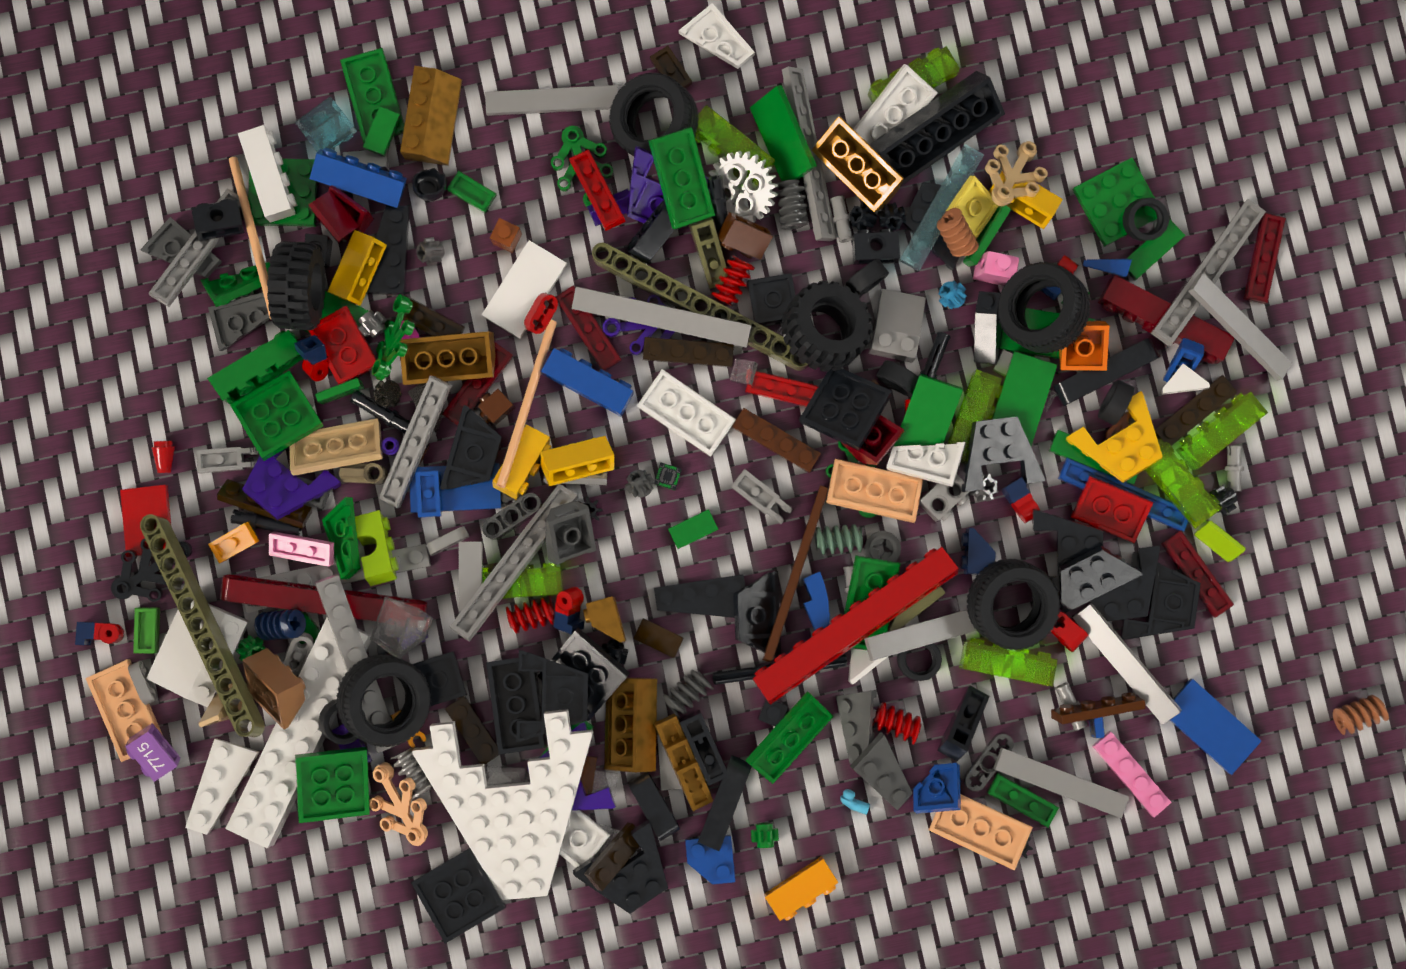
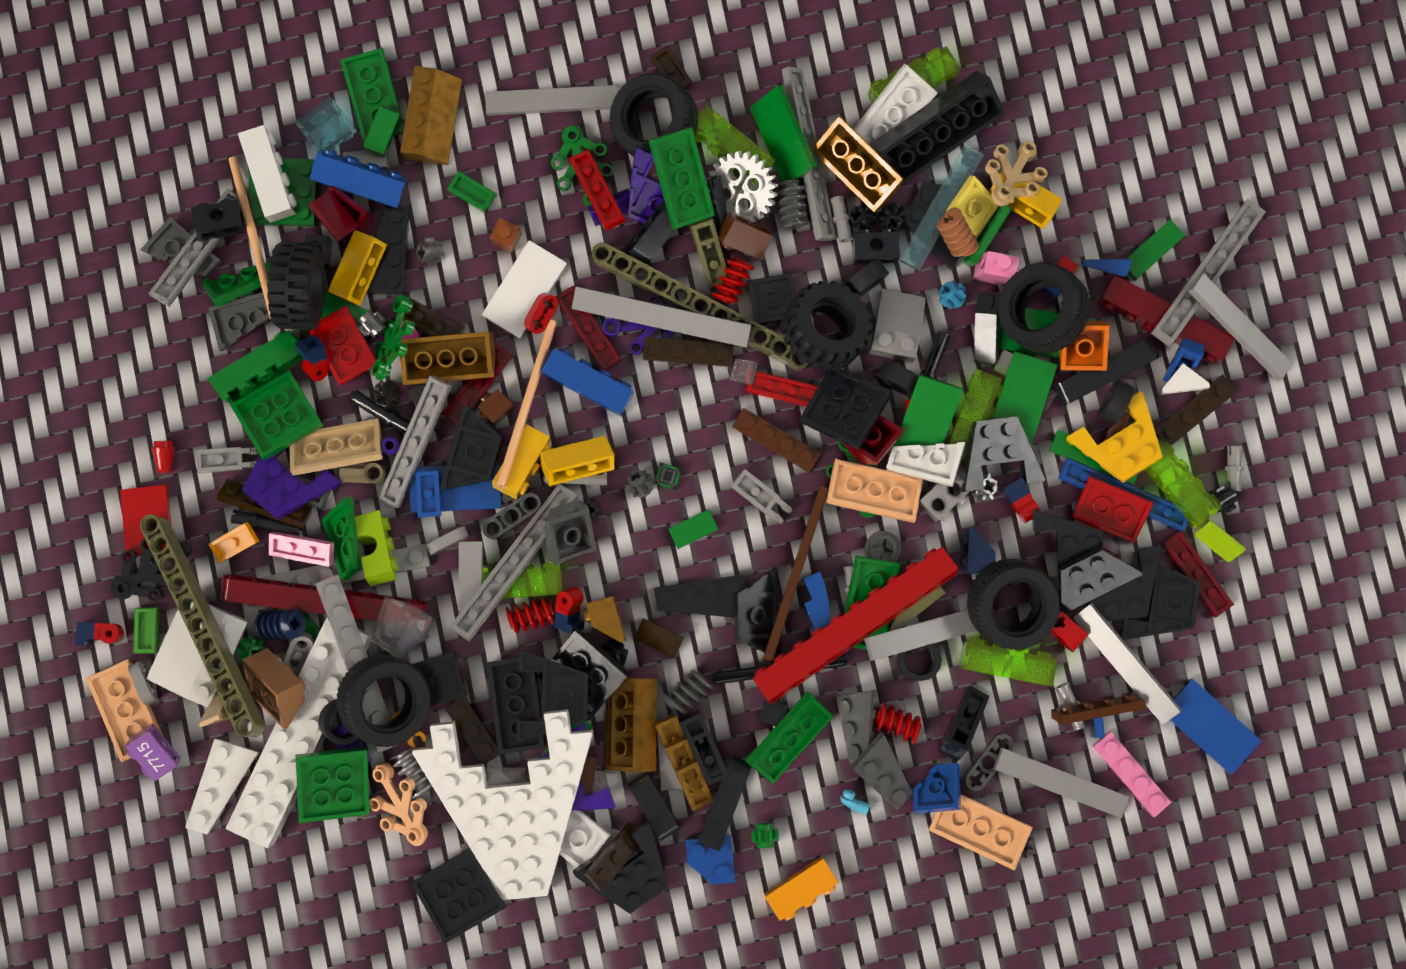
(339, 391): green tile -> none
(429, 184): black hair -> none
(686, 412): white tile -> none
(718, 37): white wing -> none
(839, 539): sand green piece -> none
(860, 664): white slope -> none
(1022, 800): green tile -> none
(1109, 195): green plate -> none
(1162, 219): black tyre -> none
(1220, 431): clear neon green brick -> none
(1264, 258): dark red tile -> none
(1360, 713): nougat piece -> none

